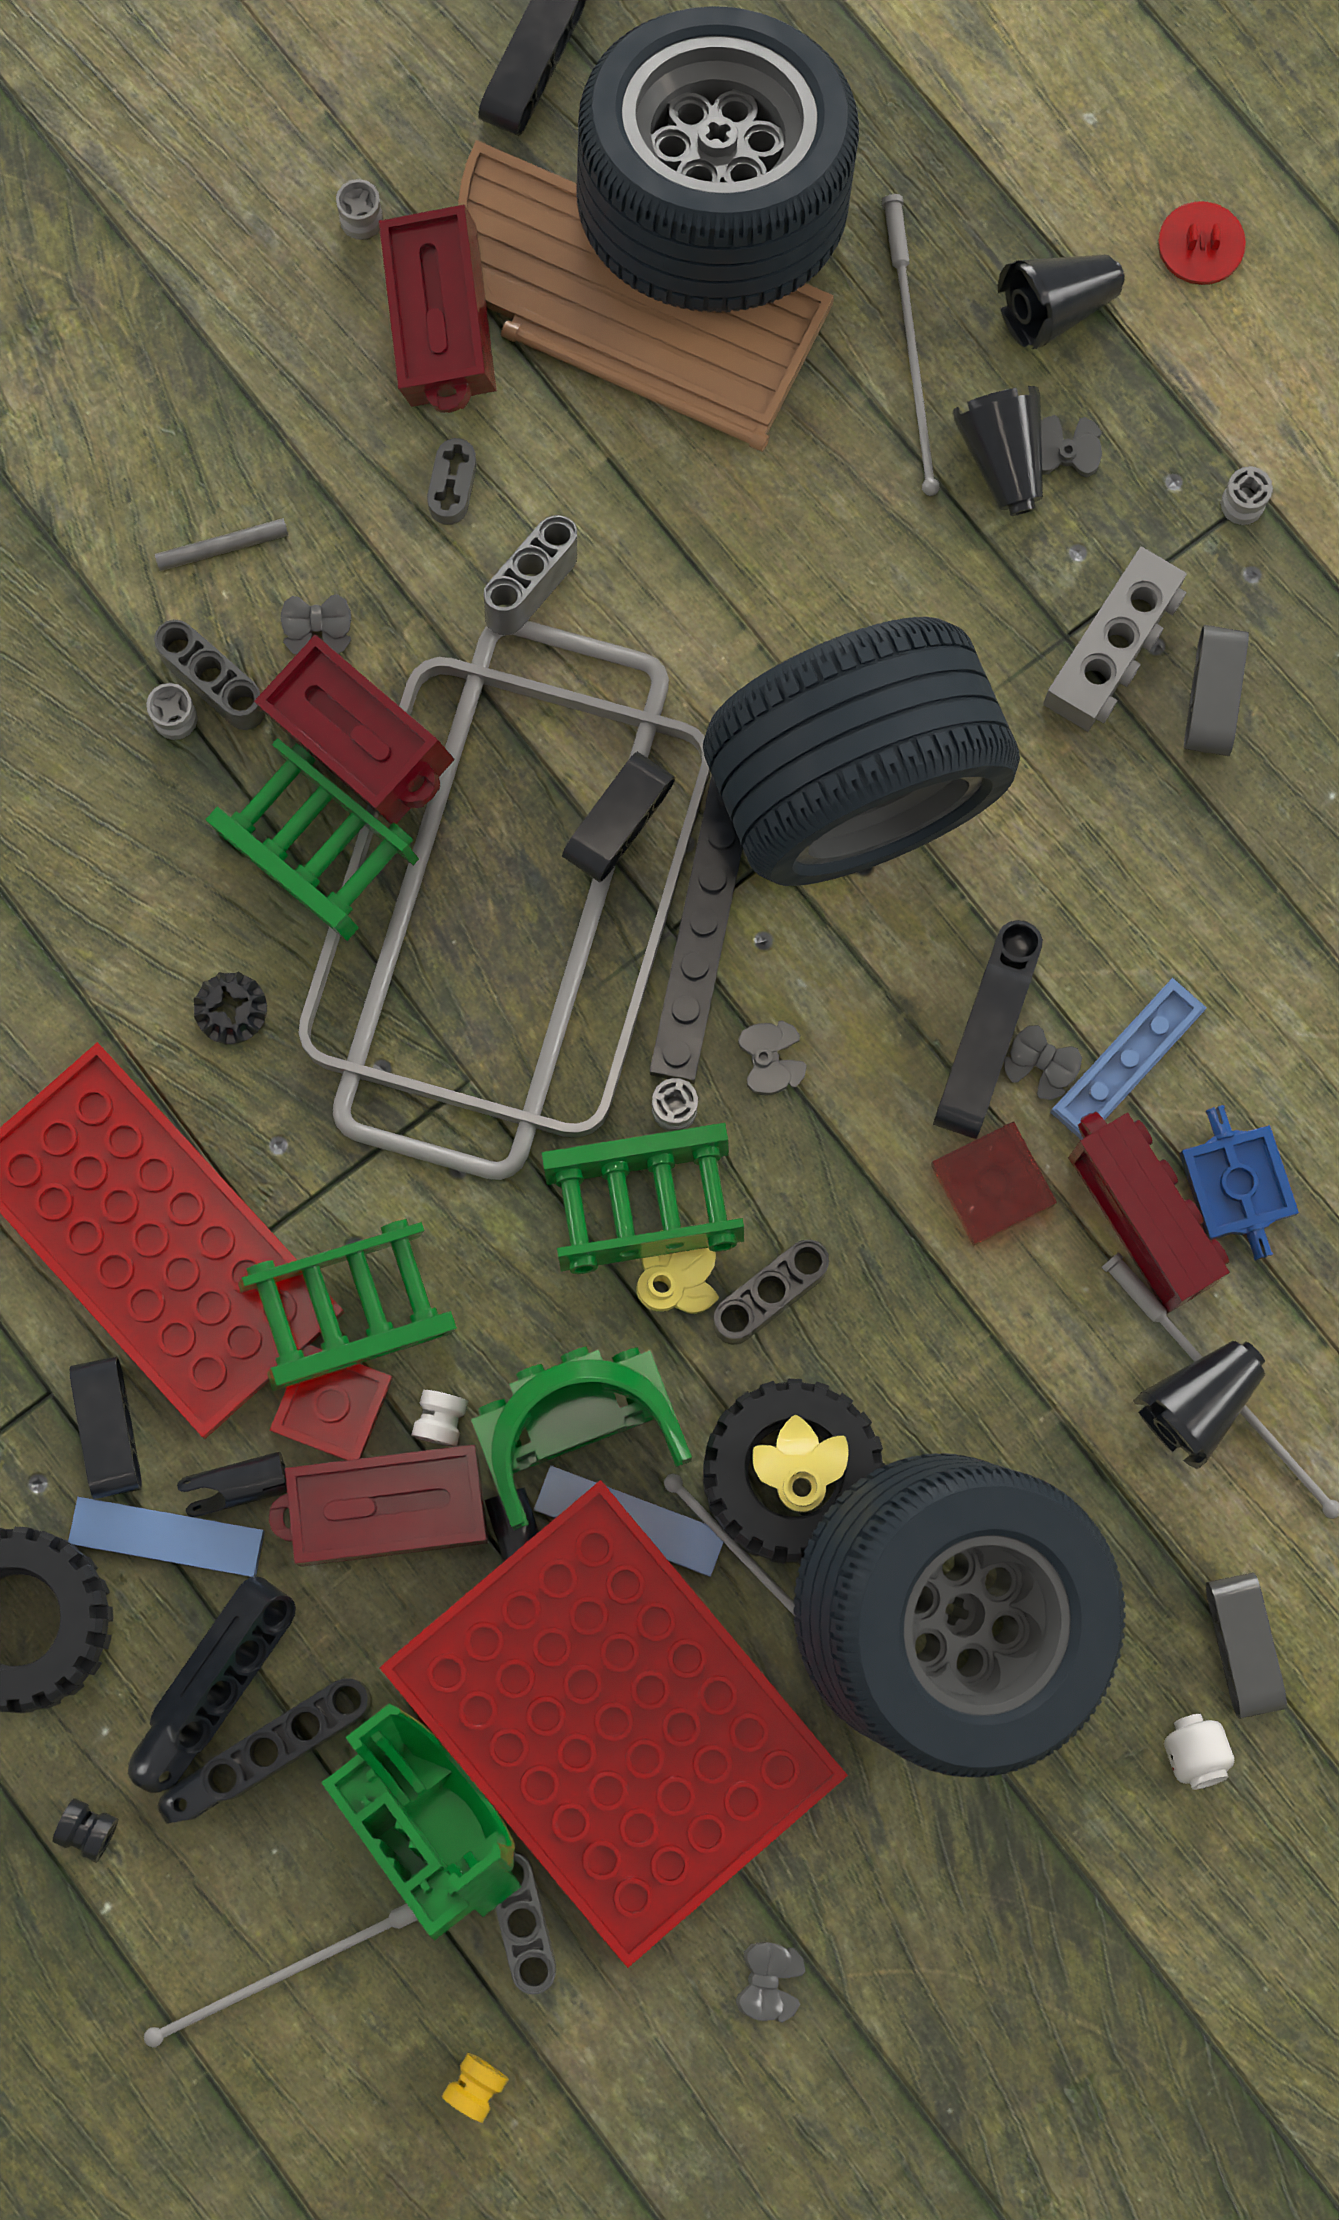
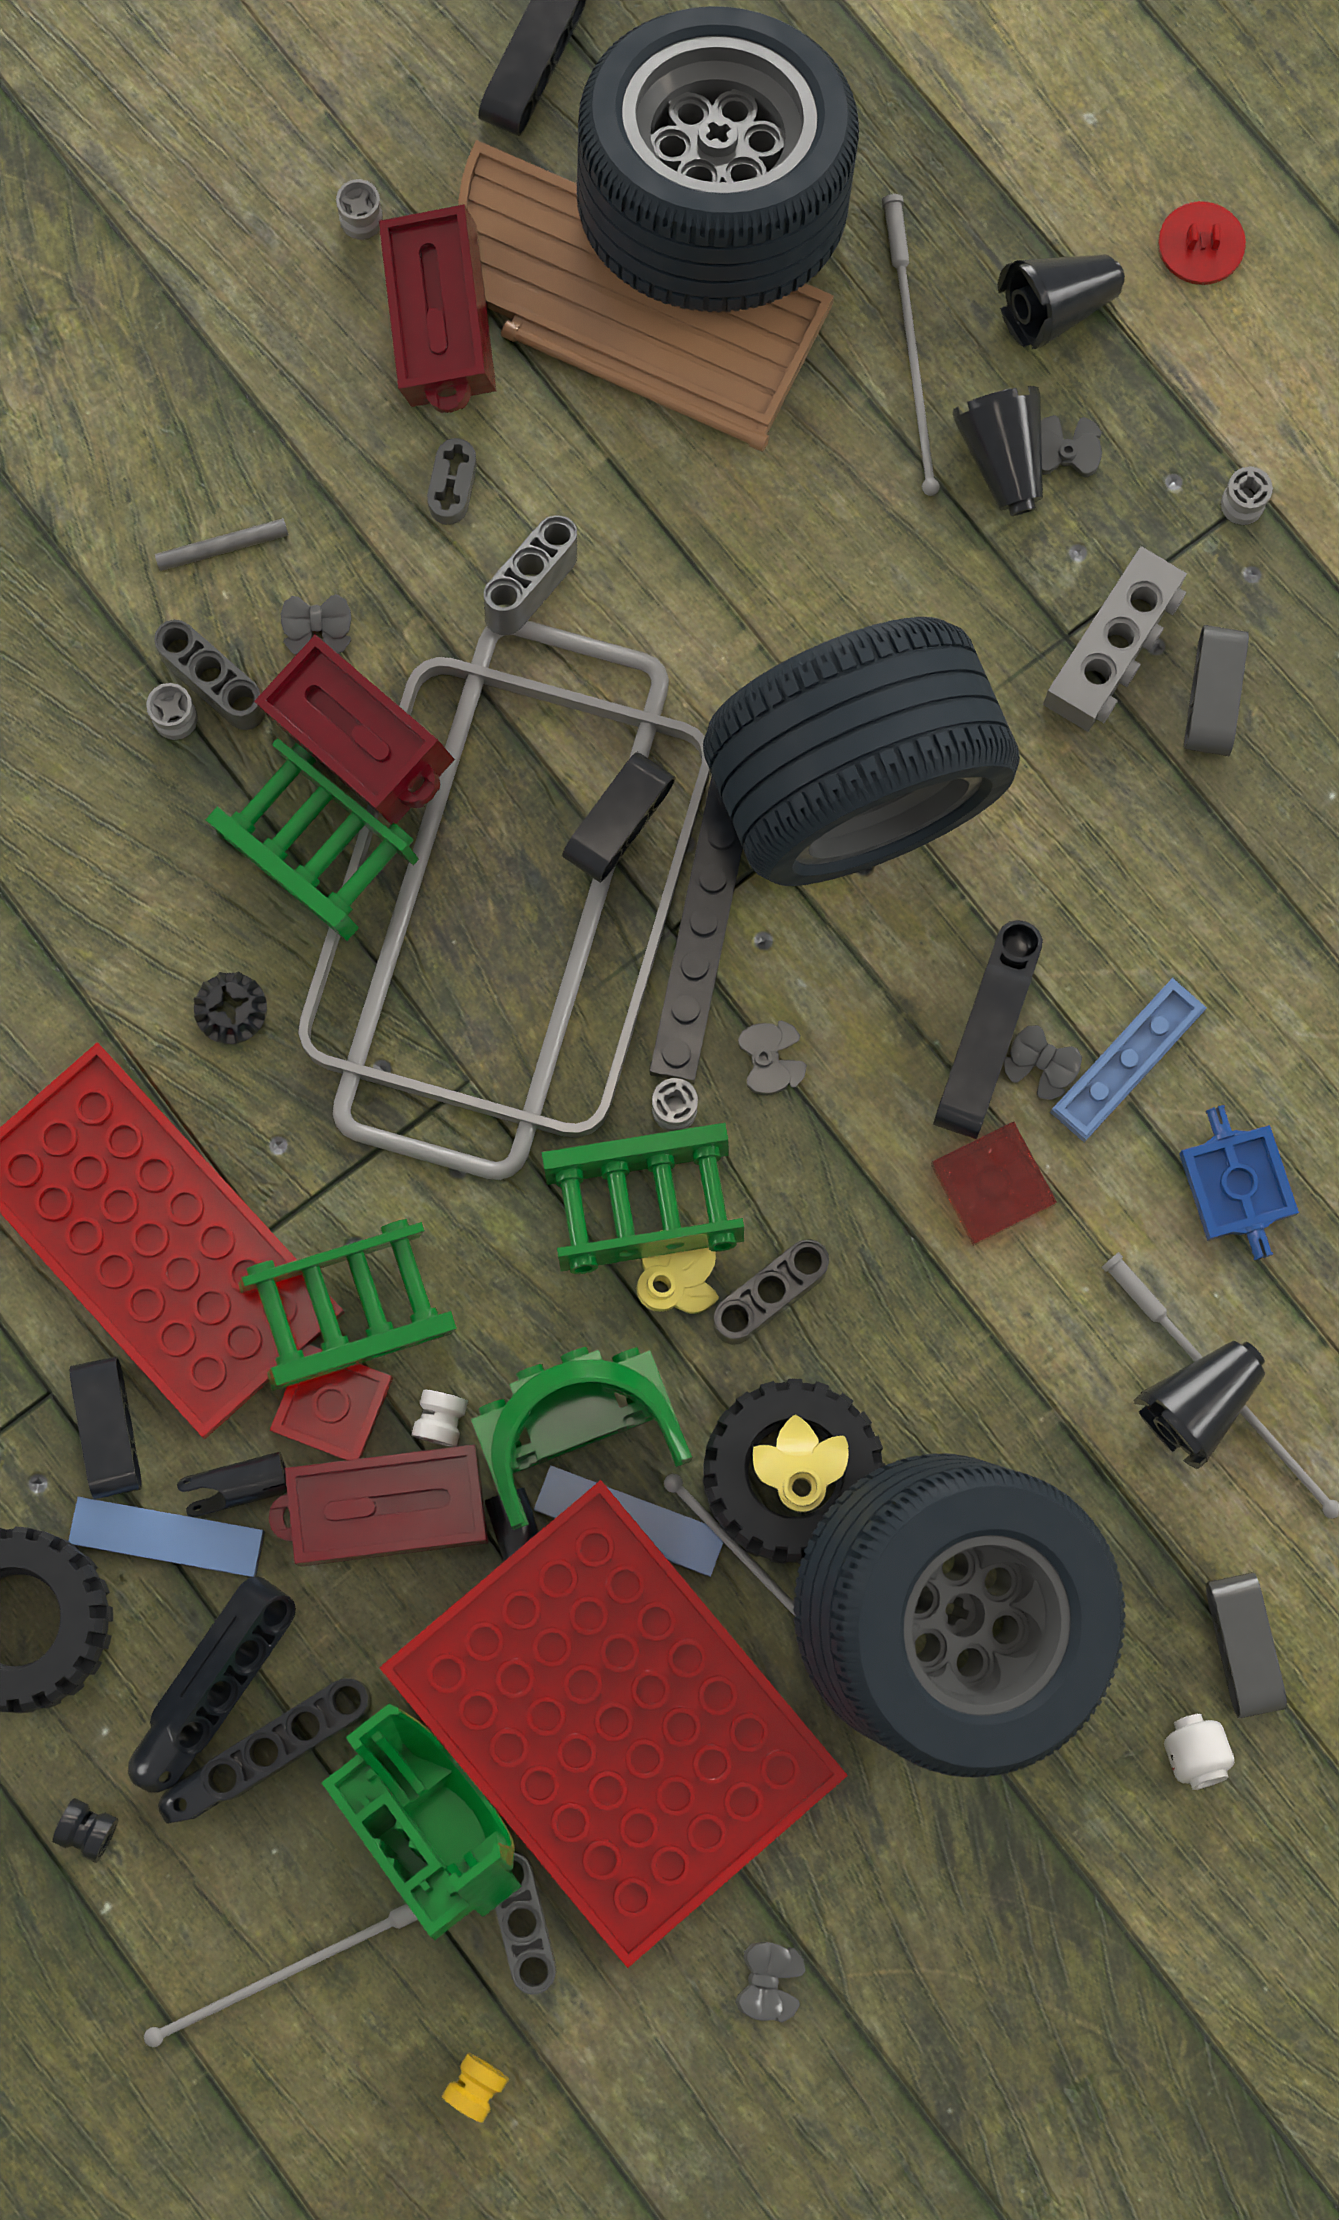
(1147, 1209): dark red piece -> none

